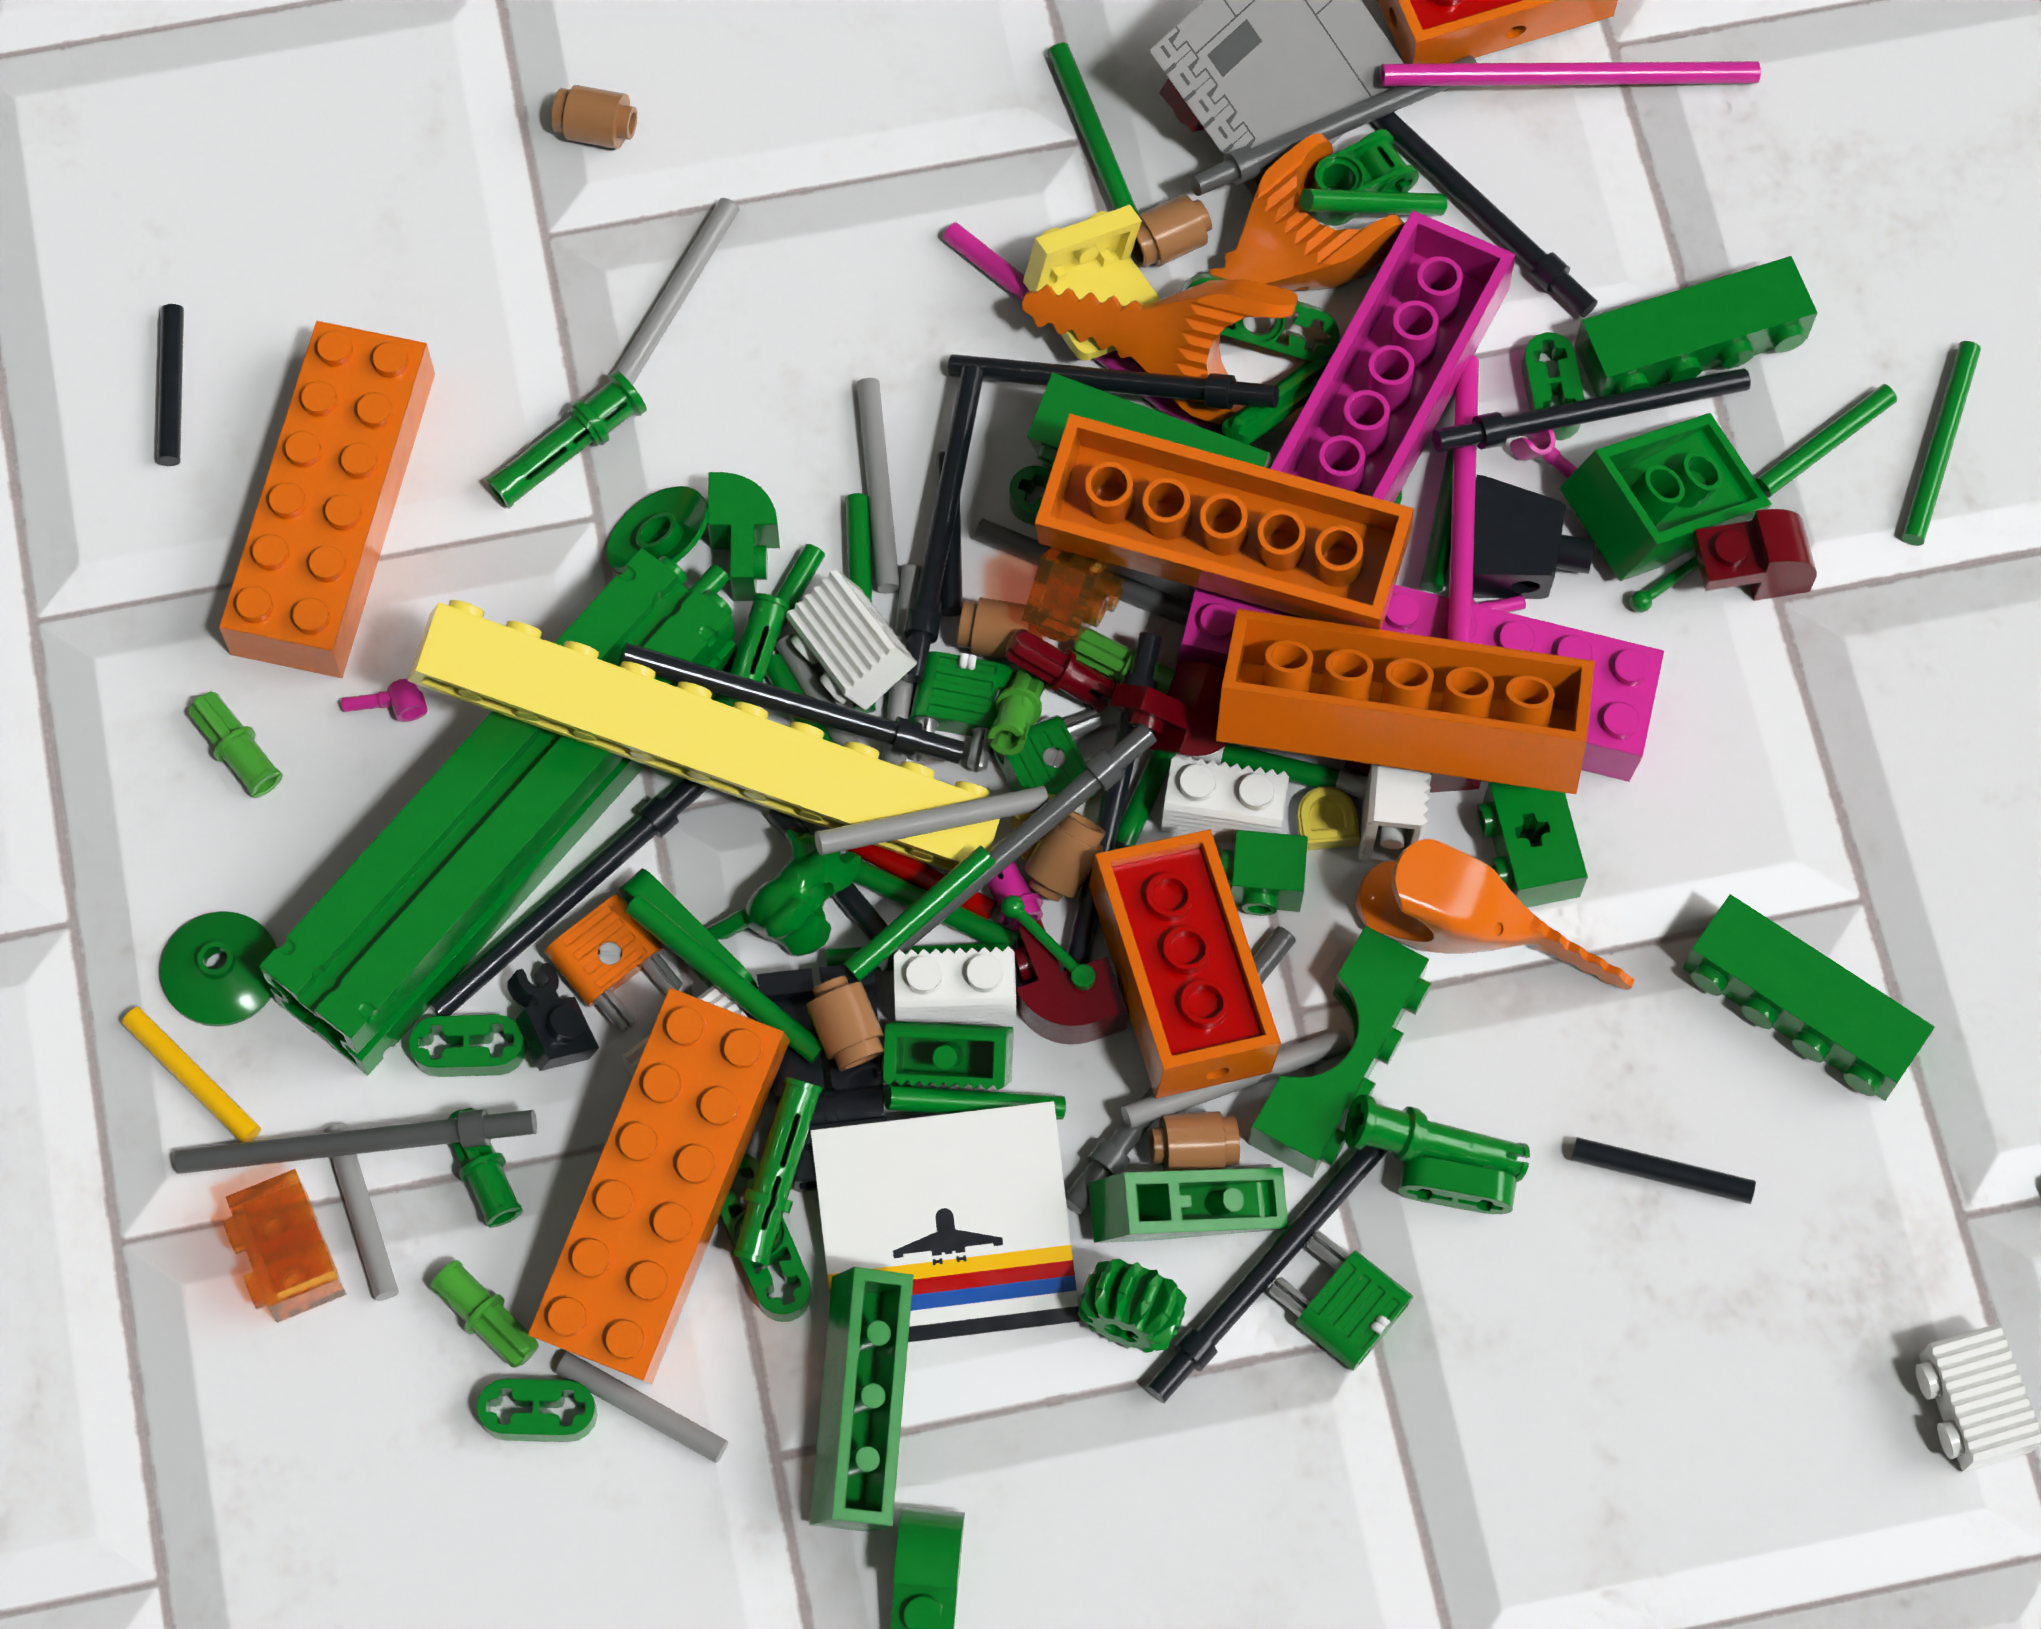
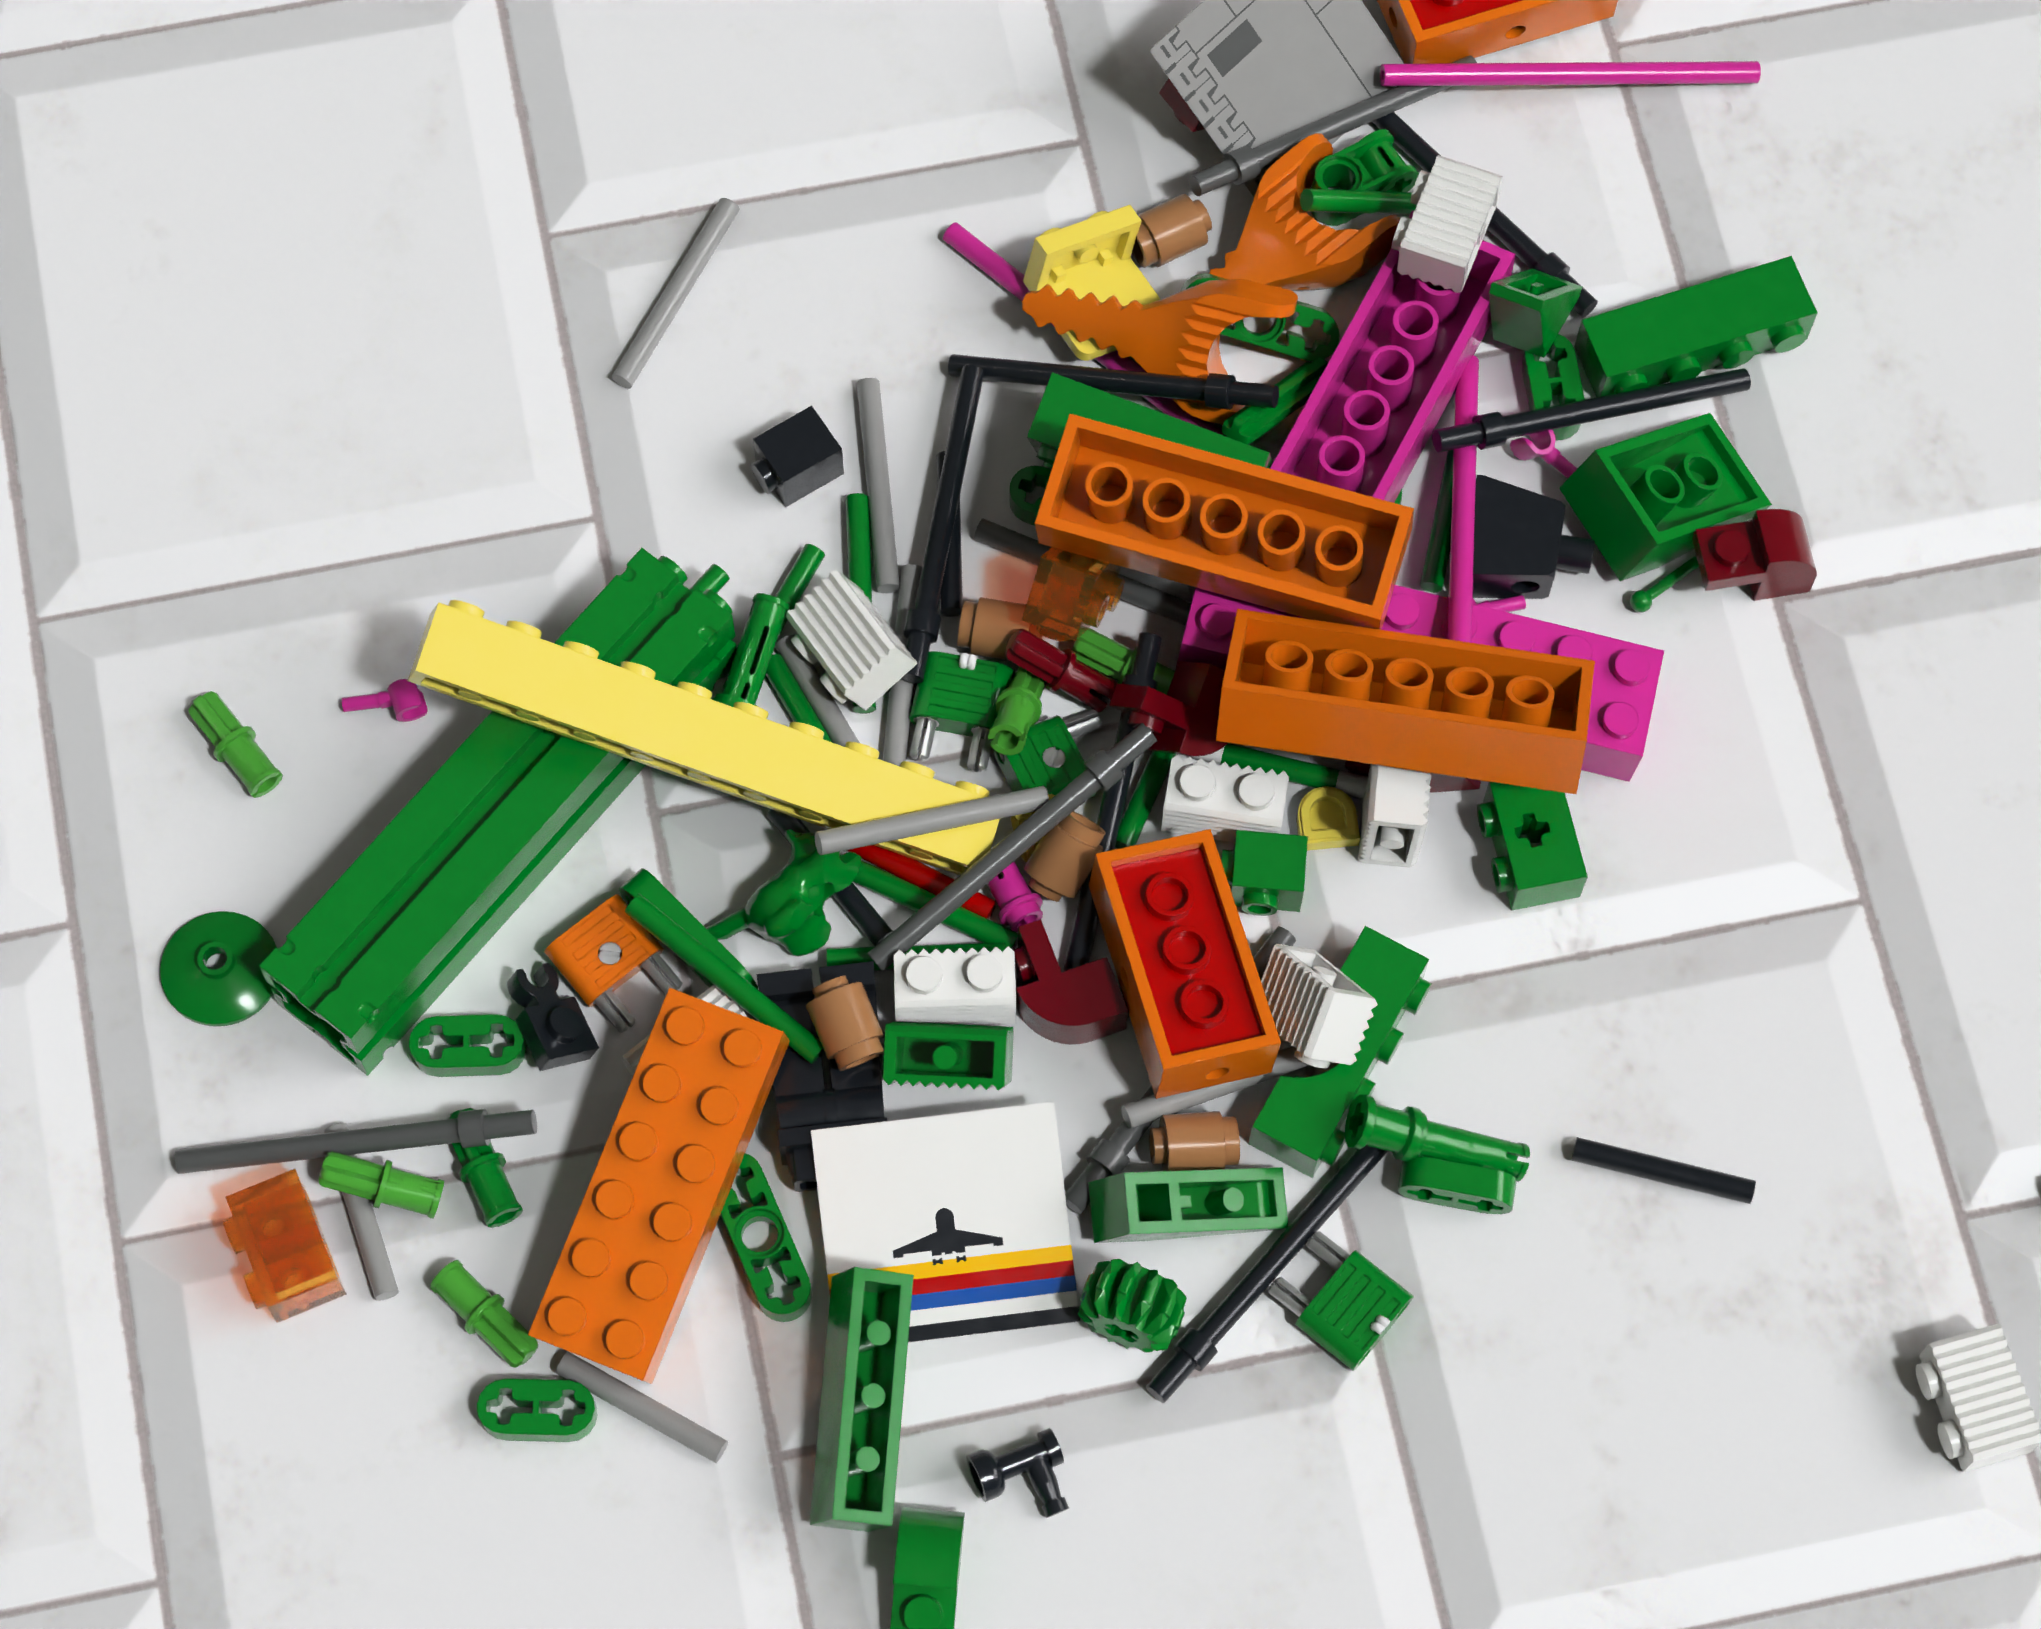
(170, 385): black bar -> none
(191, 1075): yellow bar -> none
(328, 499): orange brick -> none
(381, 1183): none -> bright green axle
(586, 425): green pin -> none
(593, 116): medium nougat brick -> none
(655, 819): black bar -> none
(662, 524): green dish -> none
(747, 524): green brick -> none
(776, 1171): green pin -> none
(797, 457): none -> black brick
(901, 735): black bar -> none
(919, 913): green bar -> none
(956, 1101): green bar -> none
(1034, 1458): none -> black piece
(1081, 975): green hinge -> none
(1090, 127): green bar -> none
(1315, 1006): none -> white brick
(1447, 224): none -> white brick
(1461, 906): orange animal -> none
(1531, 309): none -> green slope
(1806, 998): green brick -> none
(1826, 440): green bar -> none
(1941, 443): green bar -> none

